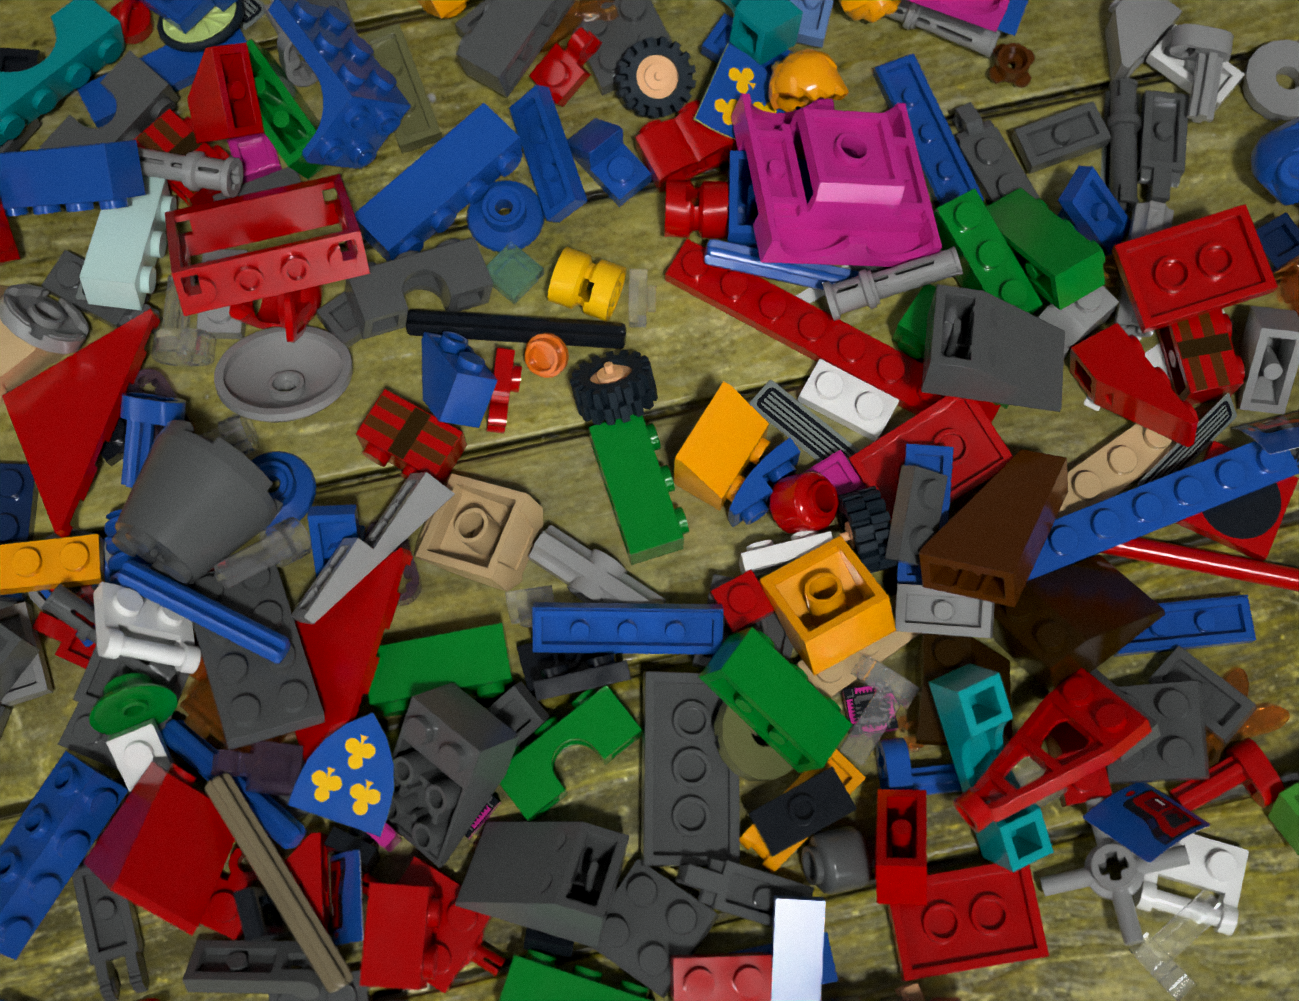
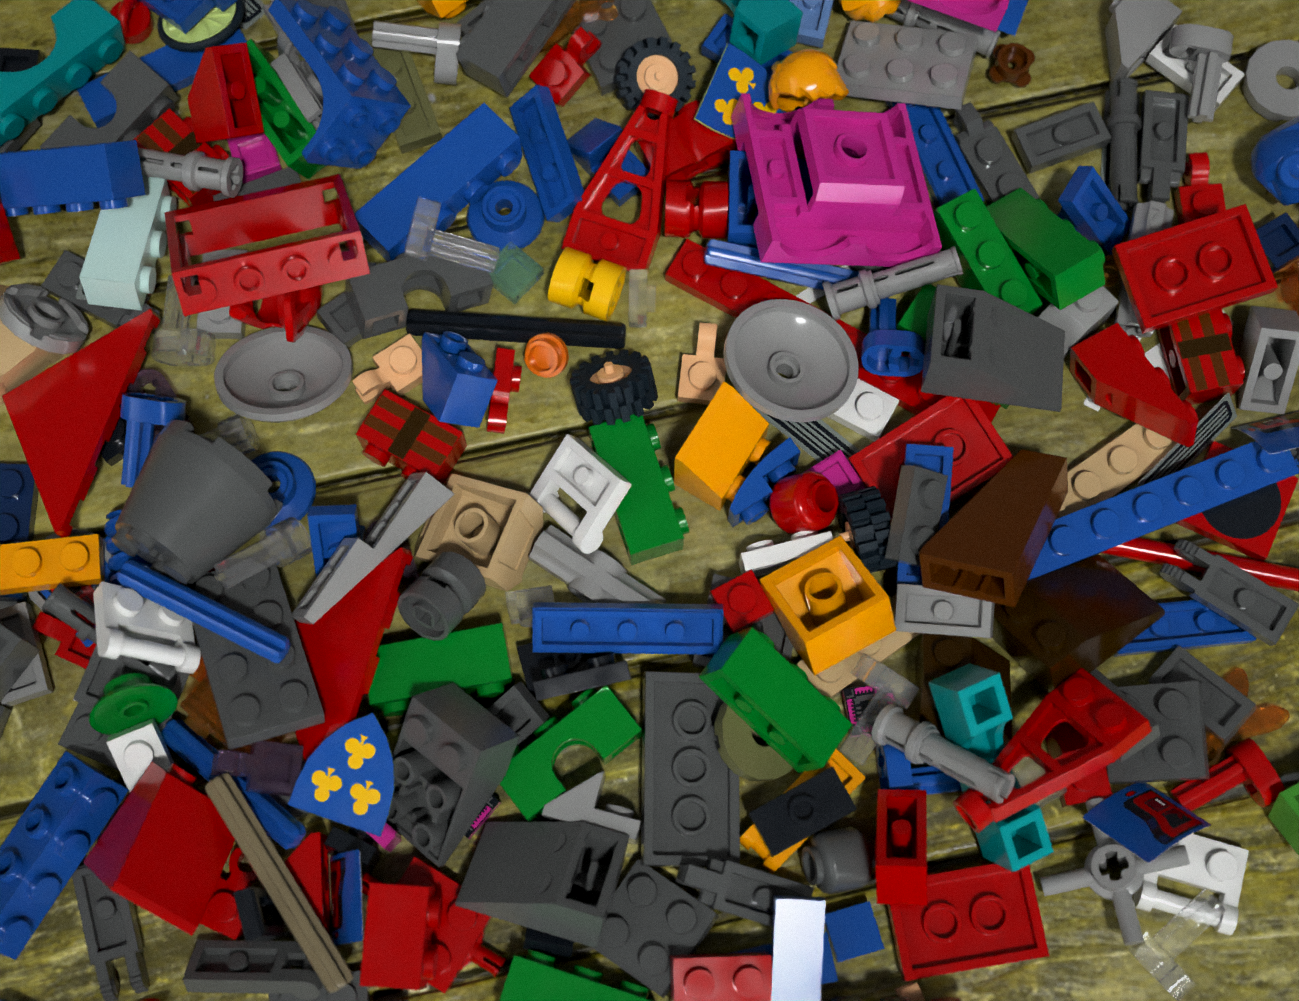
(303, 88): none -> light grey plate
(397, 368): none -> light nougat plate
(426, 240): none -> clear piece
(438, 41): none -> light grey piece
(441, 596): none -> dark grey wheel
(581, 806): none -> light grey slope
(587, 481): none -> white plate
(612, 239): none -> red plate
(701, 373): none -> light nougat plate
(800, 344): none -> light grey dish
(853, 932): none -> blue tile
(885, 344): none -> blue piece
(907, 64): none -> light grey plate
(925, 745): none -> light grey pin
(1198, 196): none -> red plate
(1232, 593): none -> dark grey hinge

